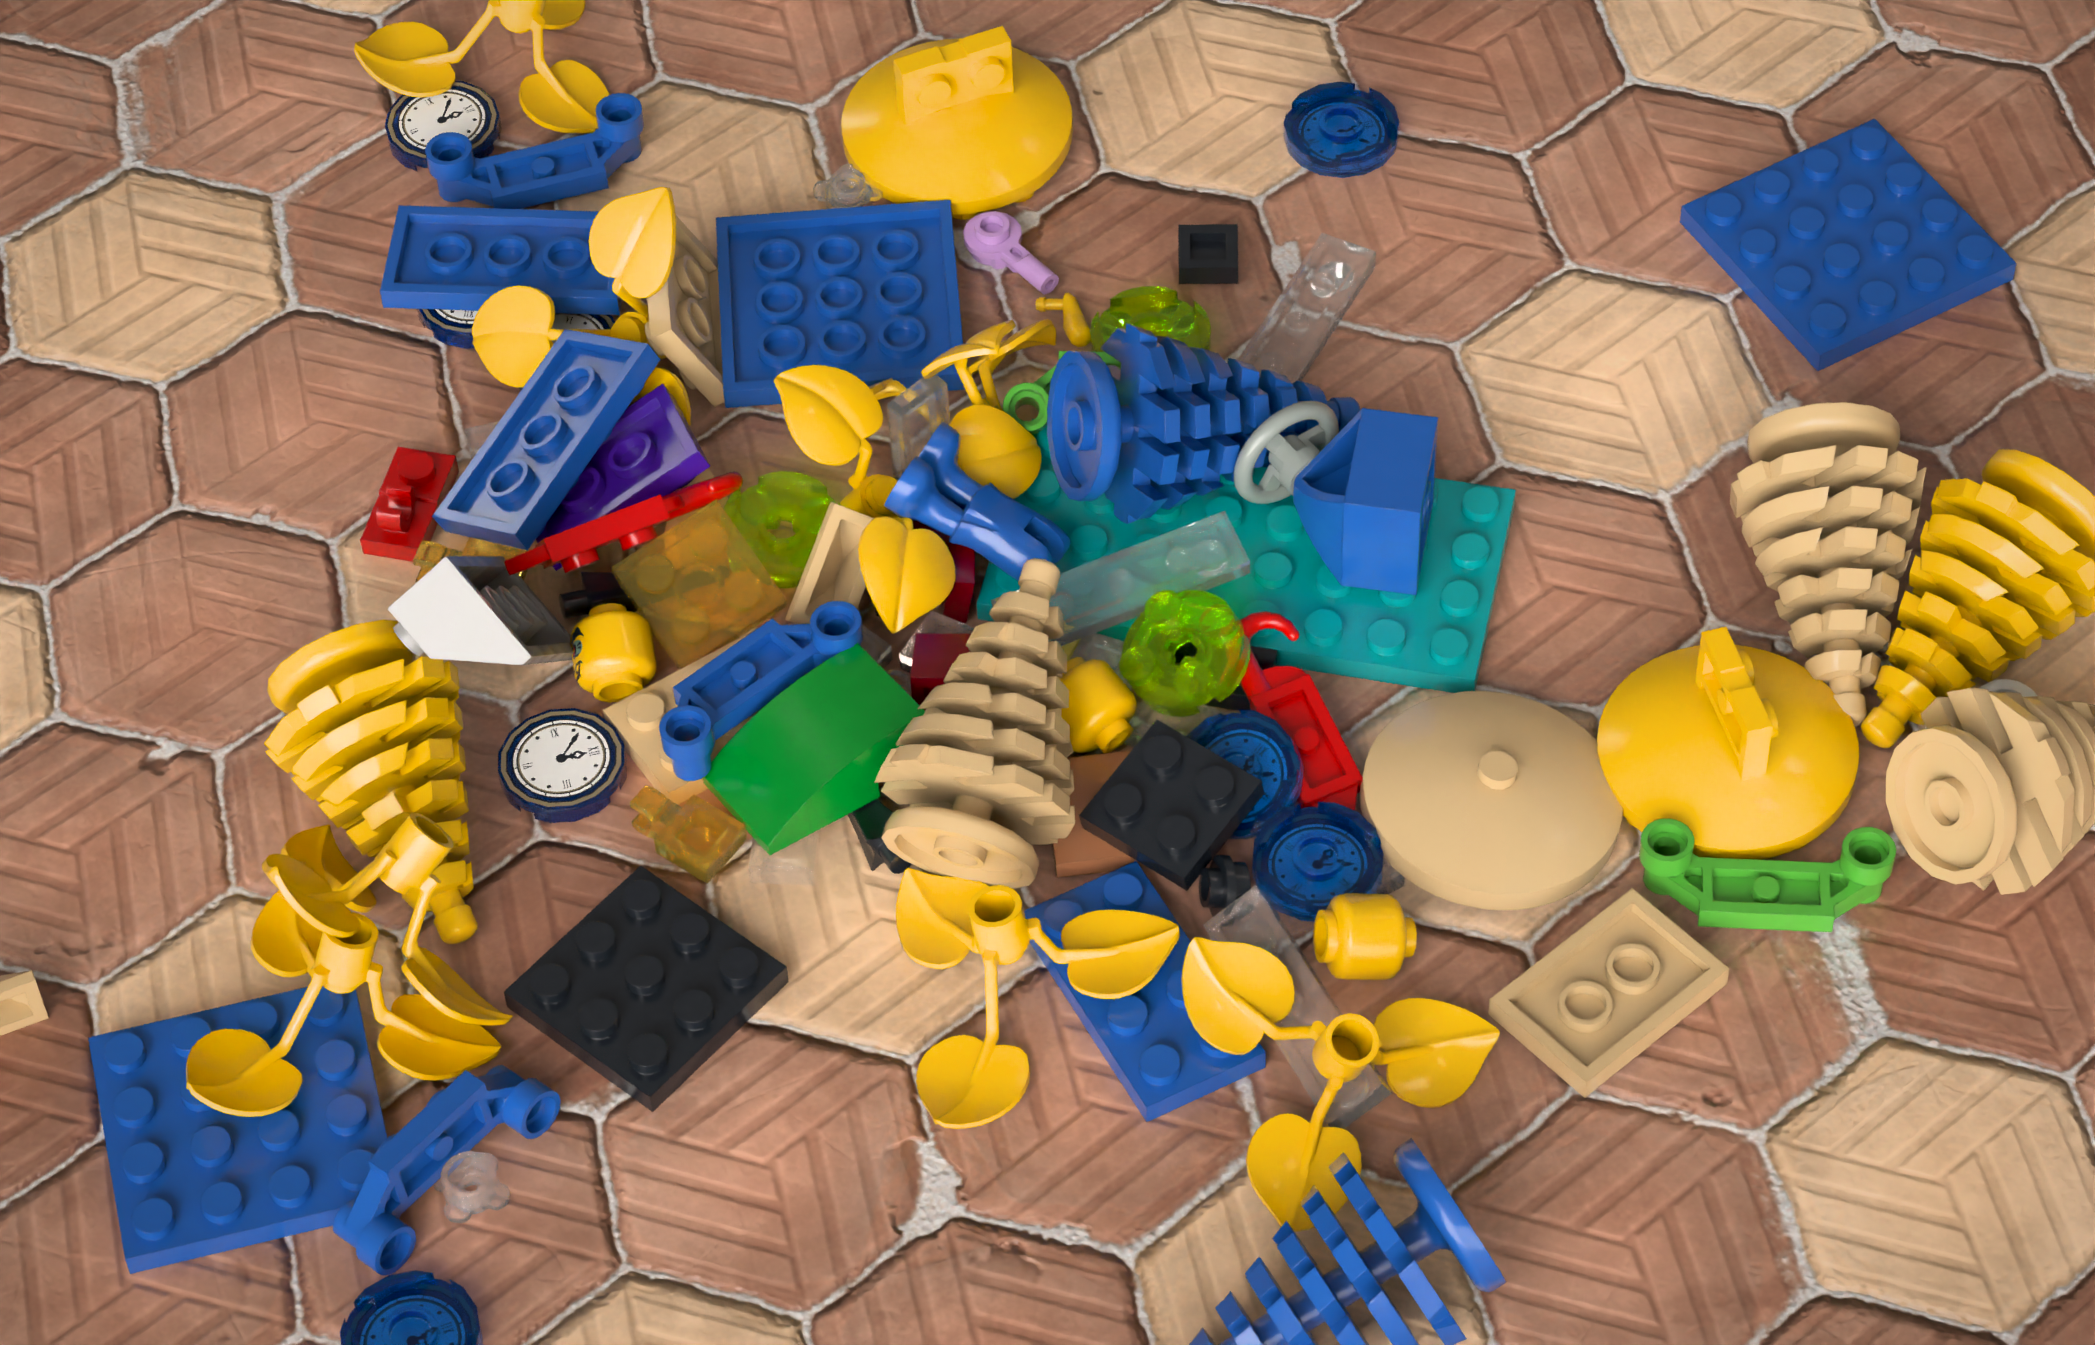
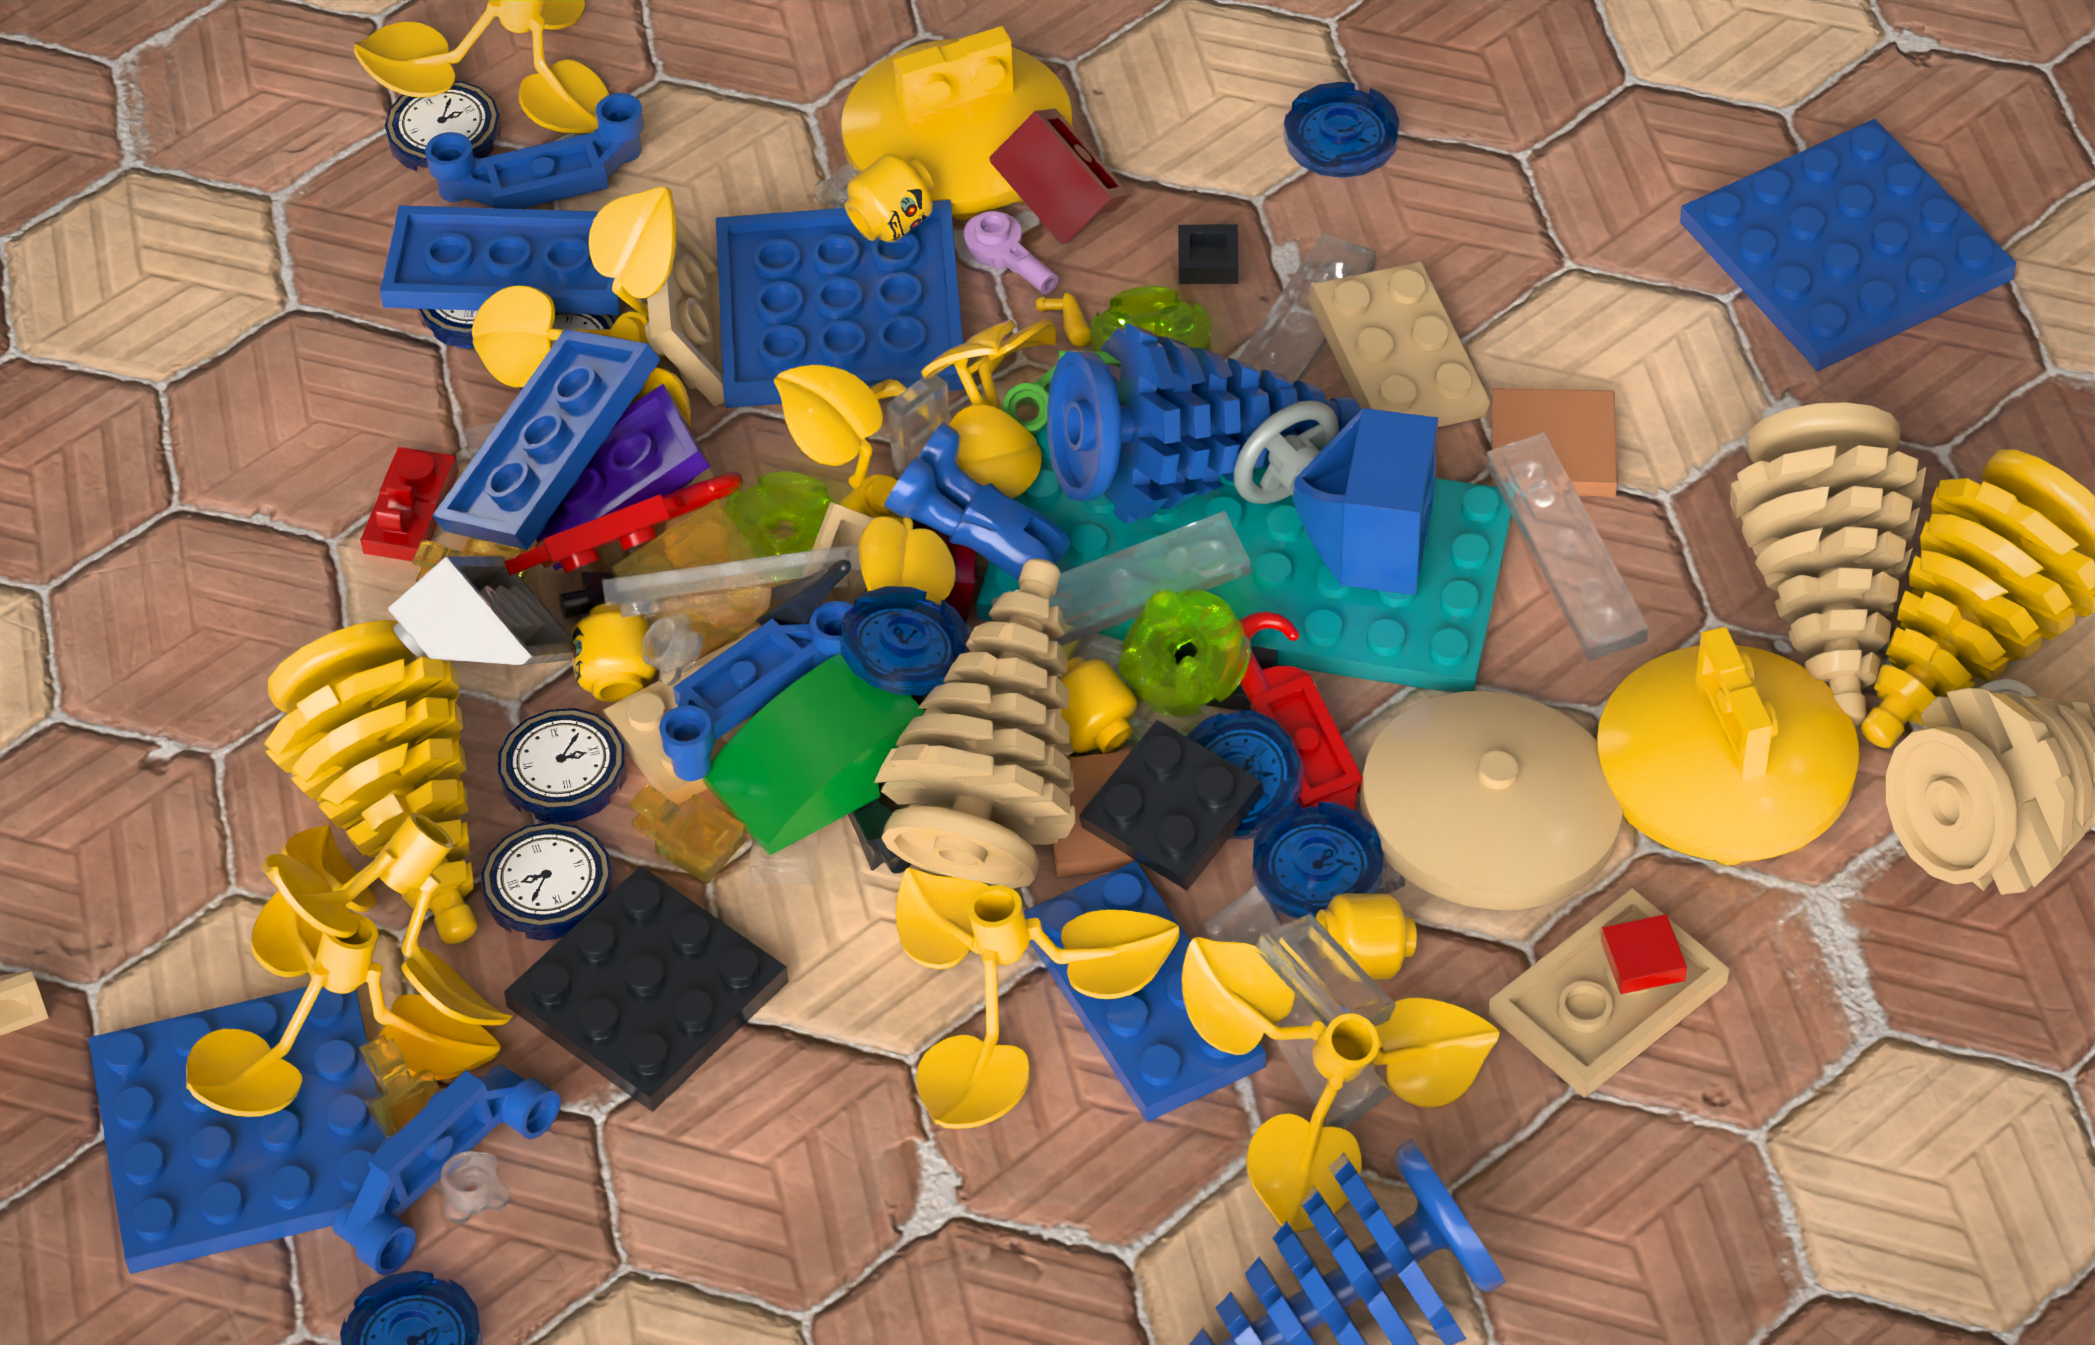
(402, 1094): none -> clear yellow plate
(545, 879): none -> tile
(641, 593): none -> clear plate
(671, 647): none -> clear plate
(797, 600): none -> black piece
(889, 198): none -> yellow head
(901, 640): none -> clear blue tile
(1057, 174): none -> dark red panel
(1223, 883): black plate -> none
(1322, 972): none -> clear tile
(1398, 345): none -> tan plate
(1567, 547): none -> clear plate
(1576, 424): none -> nougat tile
(1643, 954): none -> red tile
(1765, 891): bright green plate -> none

